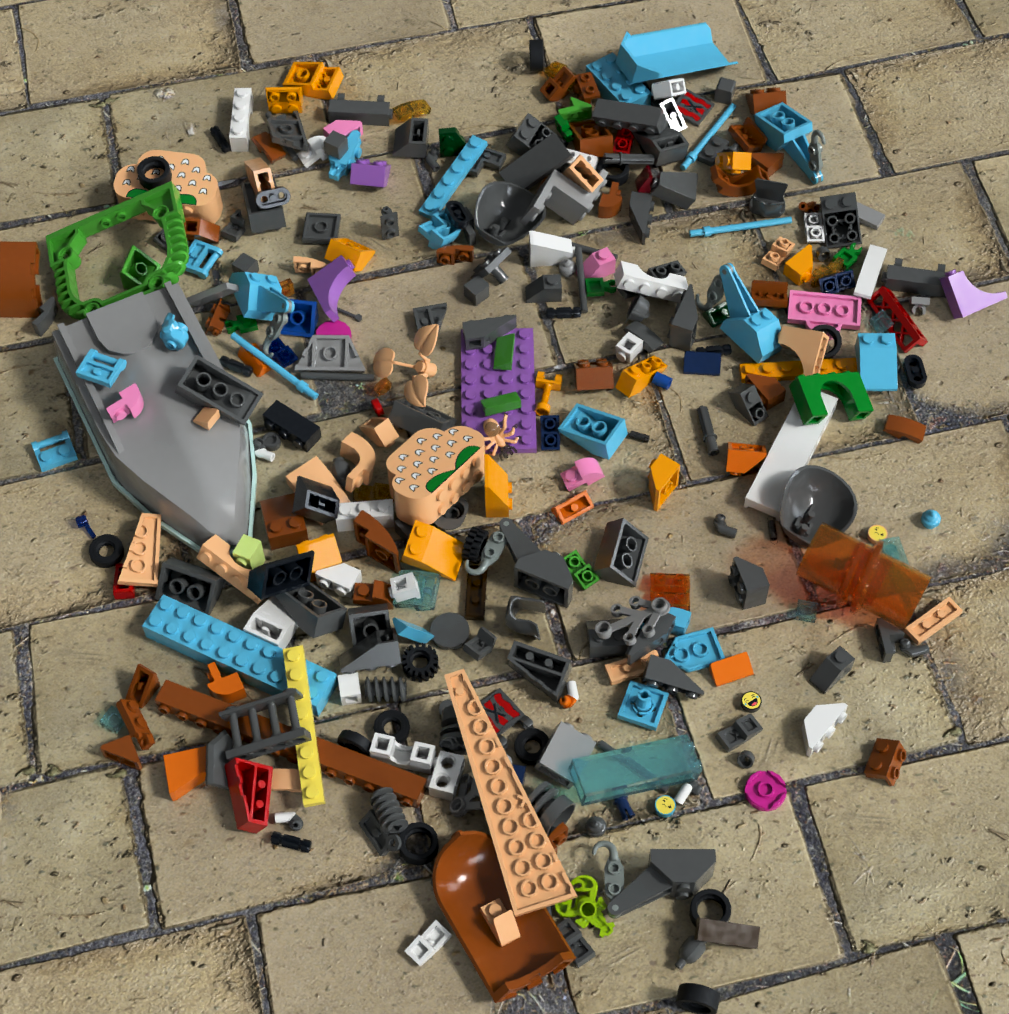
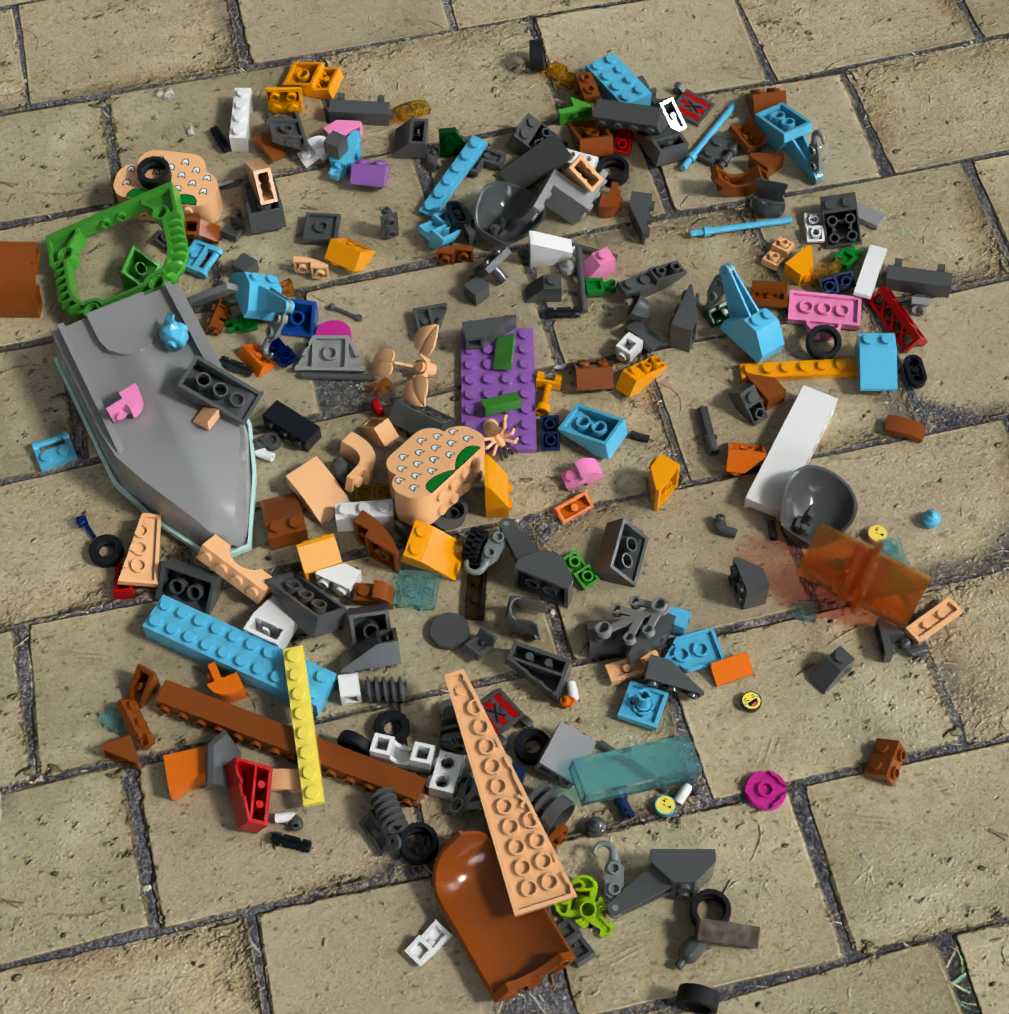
(48, 314): dark grey slope -> none
(99, 372): medium azure plate -> none
(249, 552): yellowish green brick -> none
(272, 197): plate -> none
(278, 740): dark grey fence -> none
(281, 575): black slope -> none
(301, 385): medium azure bar -> none
(315, 500): black slope -> none
(330, 282): medium lavender arch -> none
(404, 587): white brick -> none
(412, 631): medium azure slope -> none
(420, 673): black tyre -> none
(500, 922): light nougat slope -> none
(557, 87): dark orange brick -> none
(563, 128): green plate -> none
(619, 158): dark grey axle -> none
(633, 279): white arch -> none
(644, 180): dark red slope -> none
(662, 380): blue hinge -> none
(668, 88): white brick -> none
(669, 53): medium azure piece -> none
(672, 587): clear orange slope -> none
(675, 188): dark grey slope -> none
(702, 363): dark blue slope -> none
(725, 91): dark grey piece -> none
(725, 349): black axle -> none
(734, 161): light orange brick -> none
(739, 732): dark grey slope -> none
(741, 759): dark grey hinge -> none
(807, 344): light nougat arch -> none
(808, 207): dark orange arm -> none
(821, 724): white slope -> none
(827, 254): dark grey hinge -> none
(846, 385): green arch -> none
(881, 321): clear light blue tile -> none
(964, 297): arch -> none

